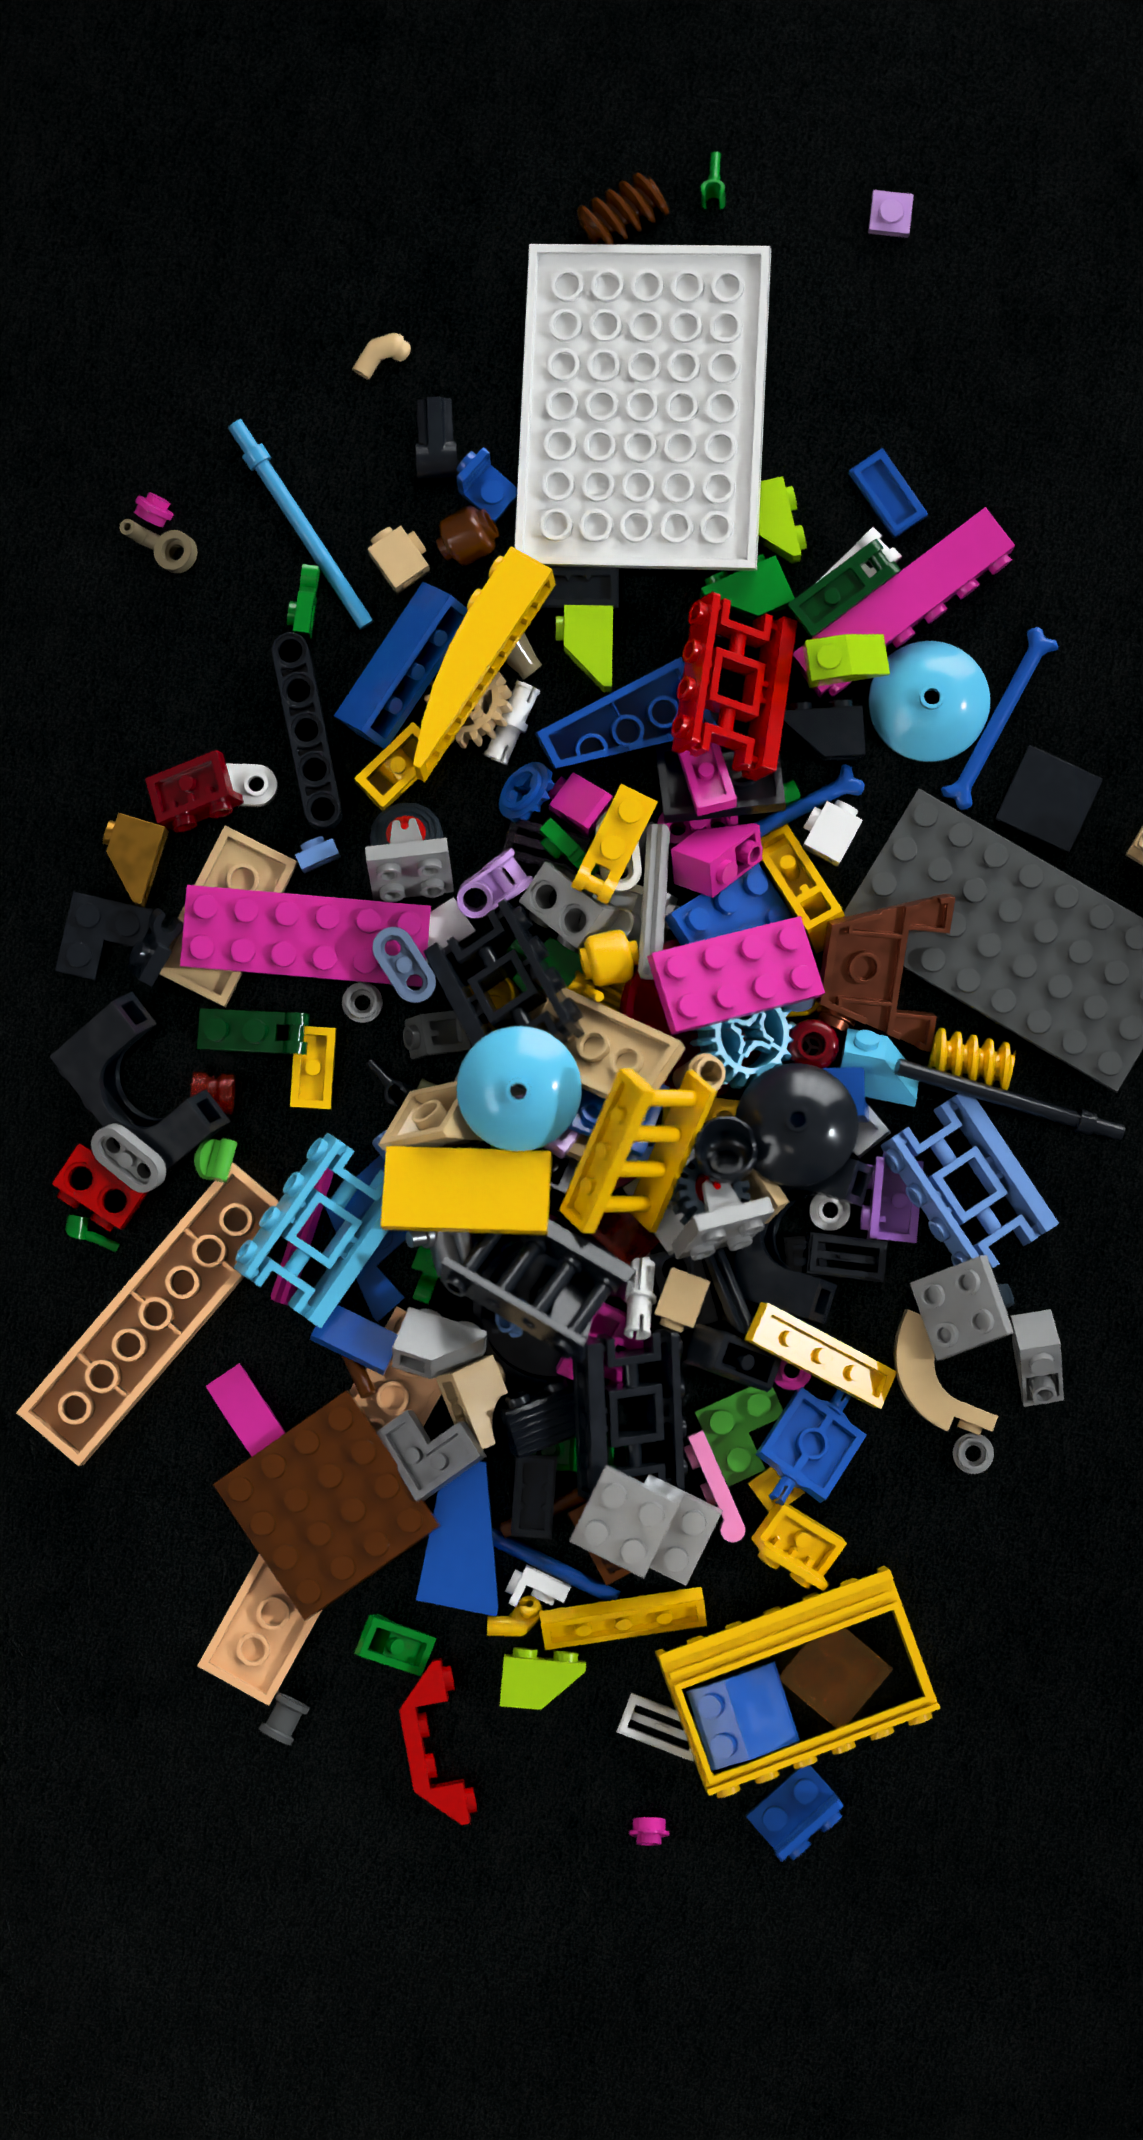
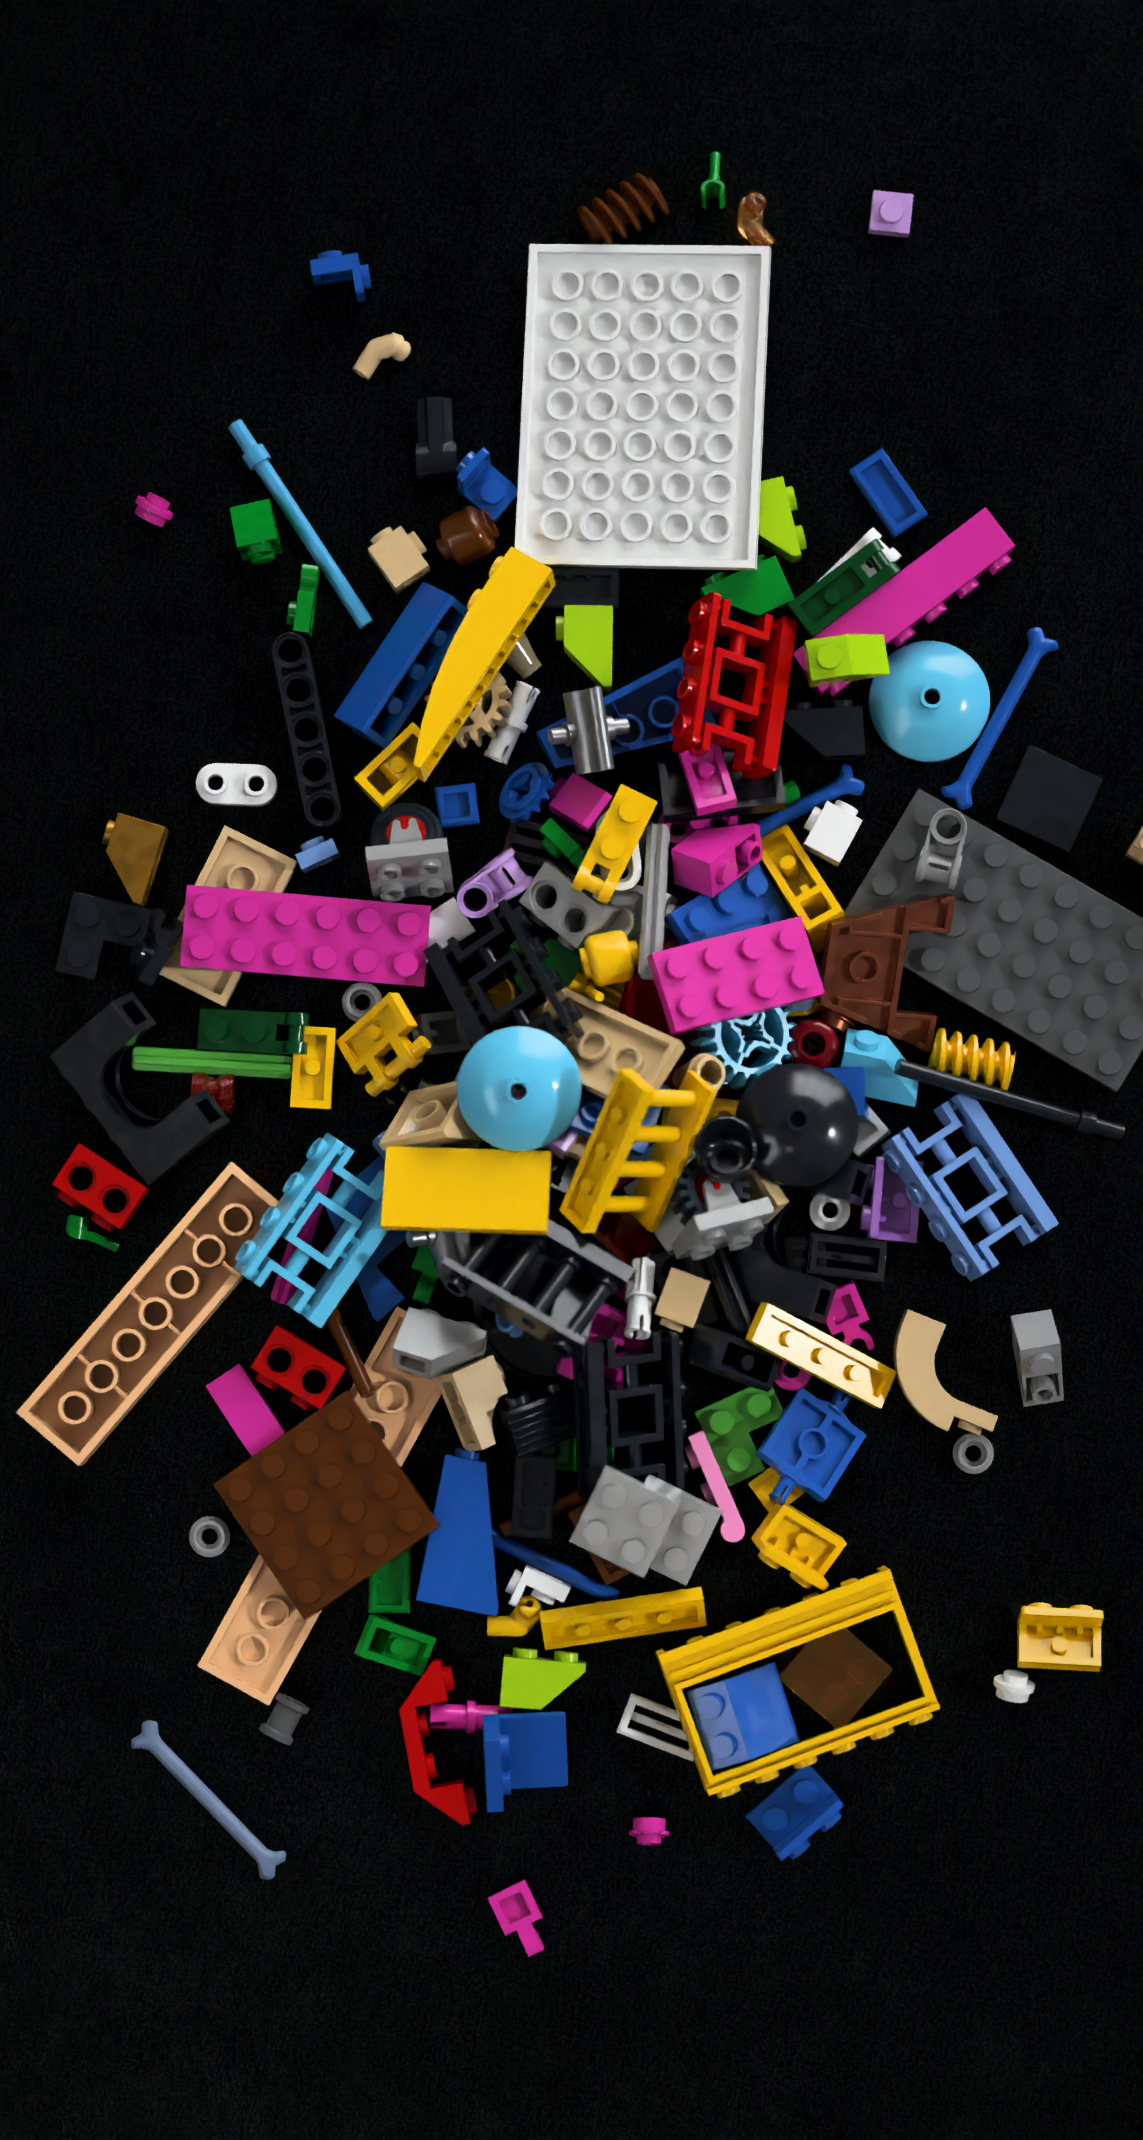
(128, 1160): light grey plate -> none
(151, 1741): none -> sand blue piece
(163, 546): dark tan plate -> none
(193, 792): dark red bracket -> none
(196, 1536): none -> light grey plate
(212, 1062): none -> bright green axle
(215, 1159): bright green plate -> none
(256, 531): none -> green slope
(303, 1359): none -> red brick
(335, 267): none -> blue bracket
(356, 1339): blue tile -> none
(376, 1034): none -> yellow plate
(391, 1586): none -> green plate
(404, 964): sand blue plate -> none
(426, 1463): flat silver plate -> none
(457, 805): none -> blue tile
(462, 1716): none -> dark pink pin
(516, 1912): none -> dark pink plate
(523, 1753): none -> blue bracket
(588, 730): none -> flat silver pin
(750, 220): none -> clear orange arm
(847, 1314): none -> dark pink plate
(942, 852): none -> light grey piece
(963, 1307): light grey plate -> none
(1013, 1686): none -> white plate
(1059, 1637): none -> yellow bracket

